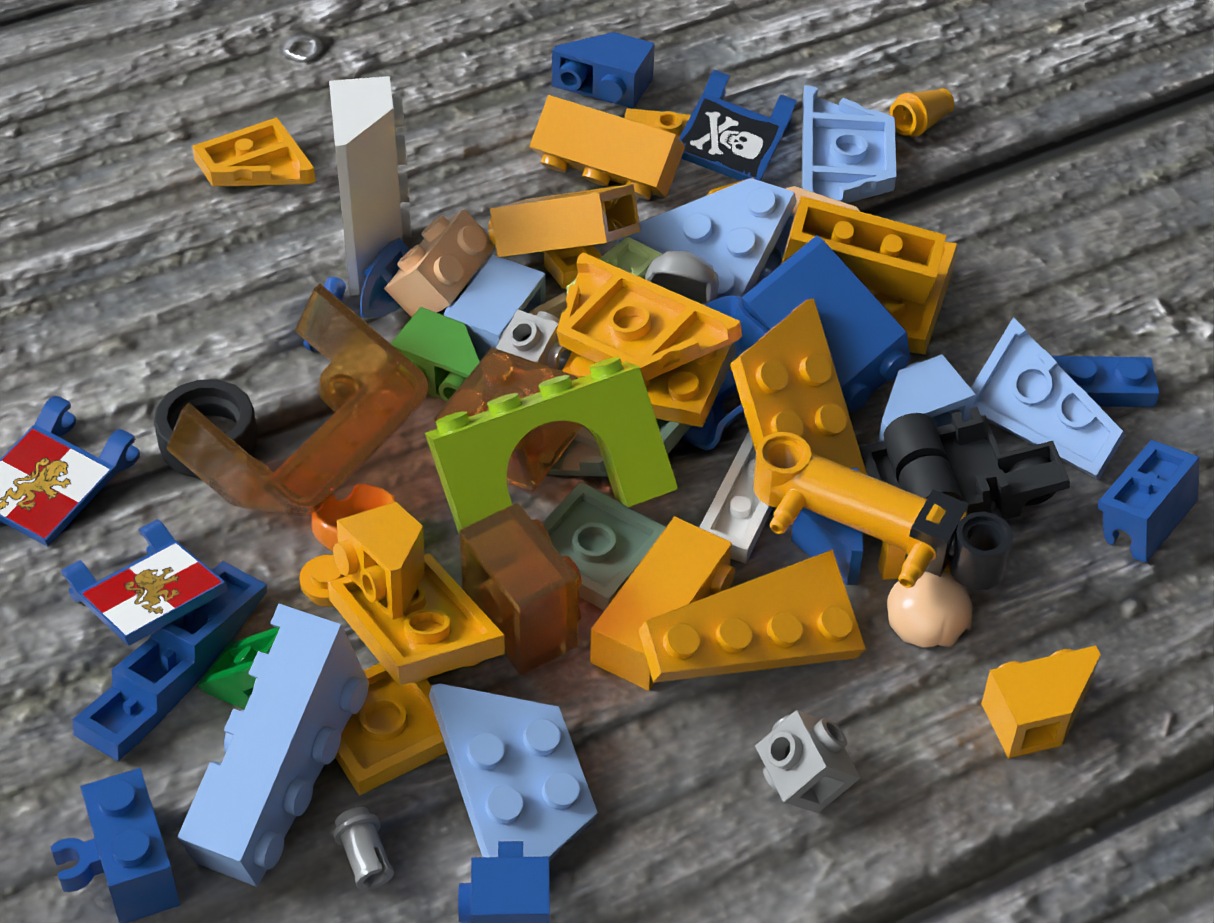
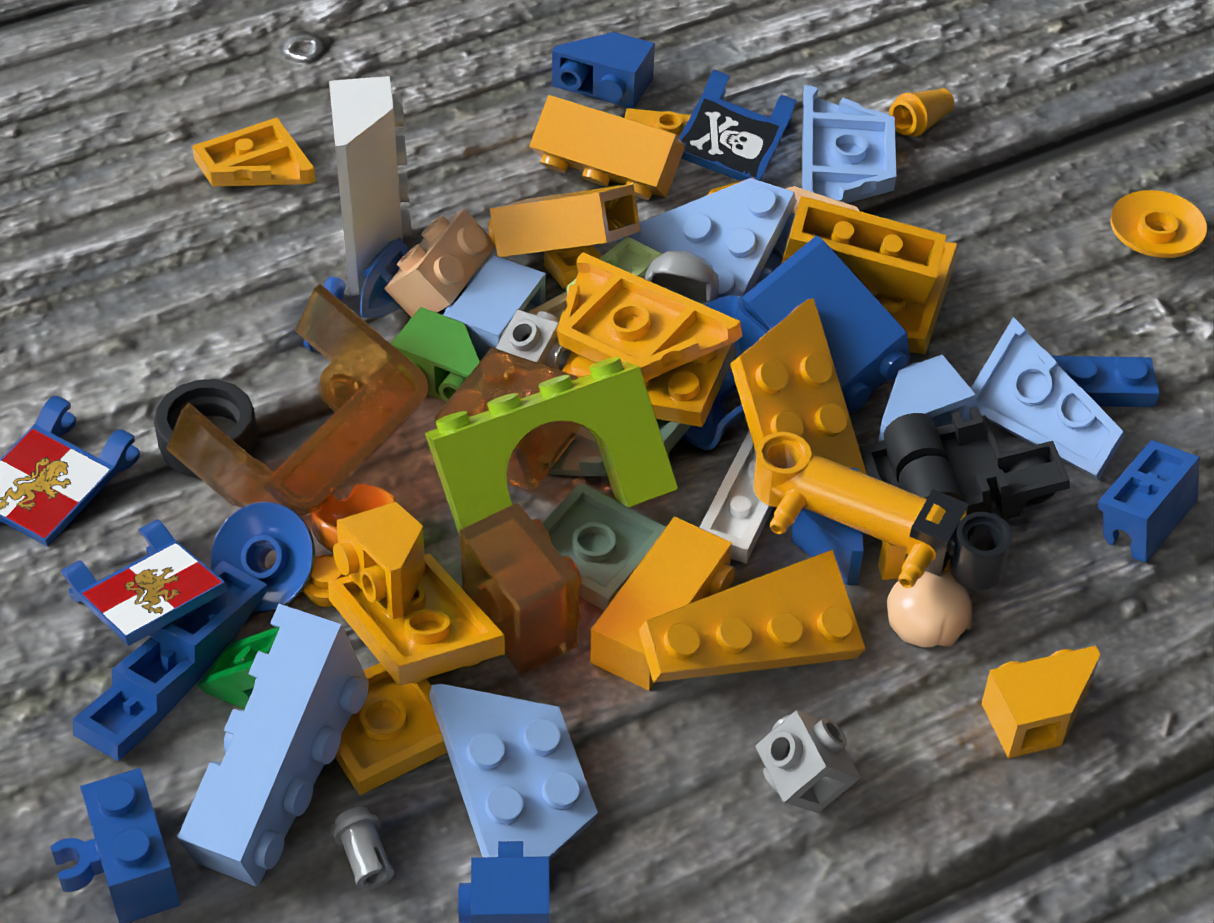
(254, 533): none -> blue dish
(1158, 223): none -> light orange dish

